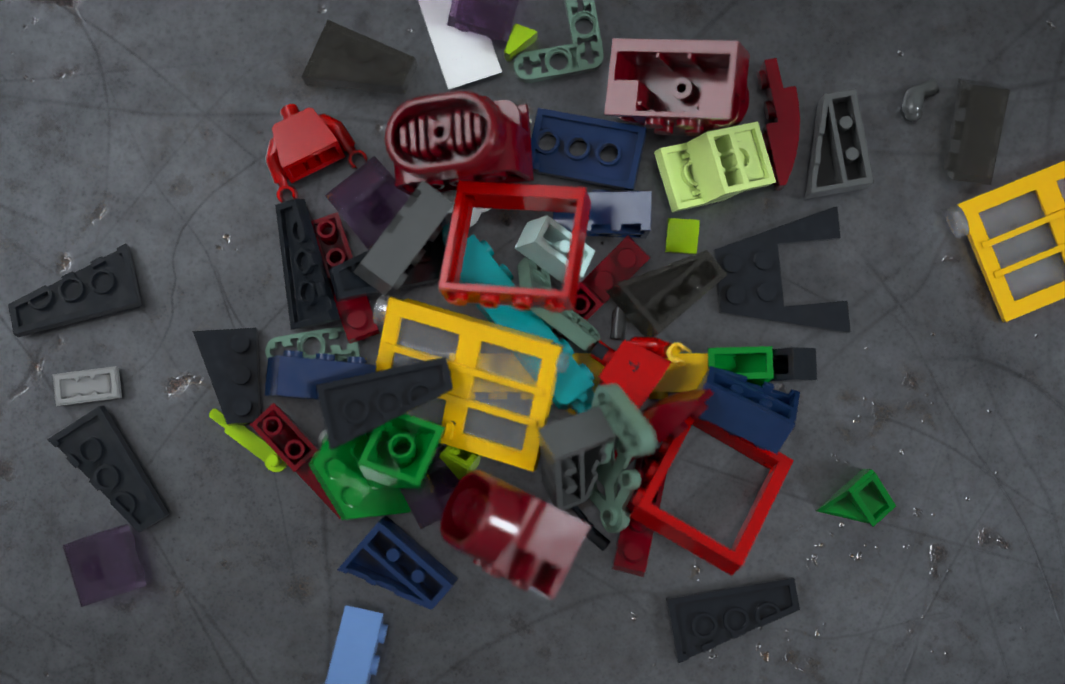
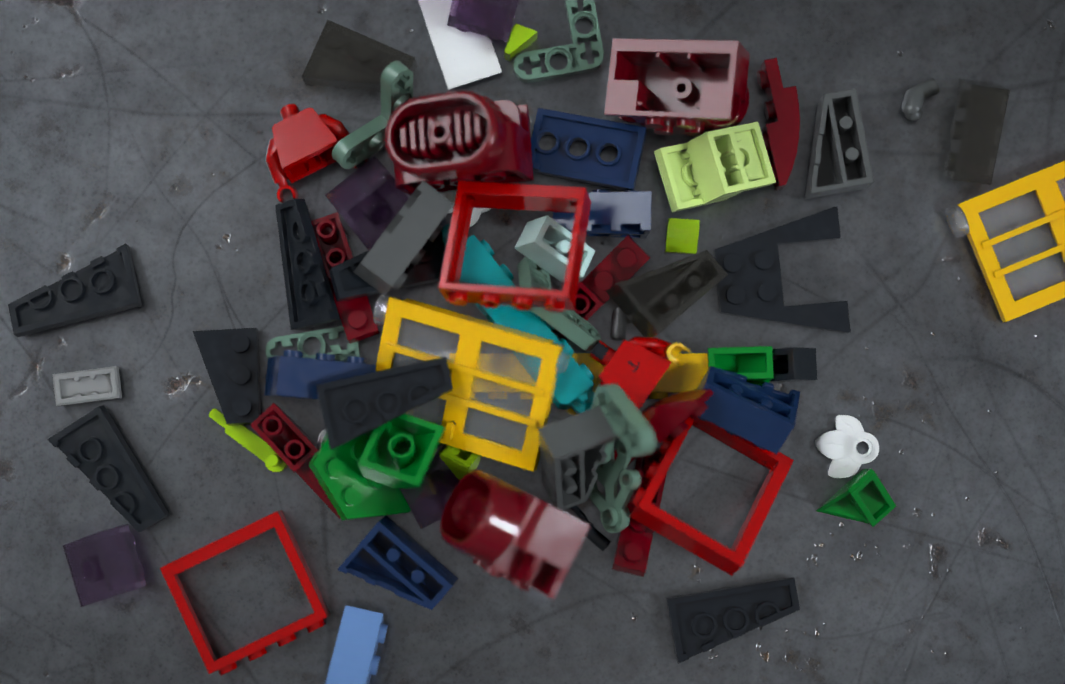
(282, 636): none -> red window
(370, 137): none -> sand green beam
(842, 447): none -> white plate

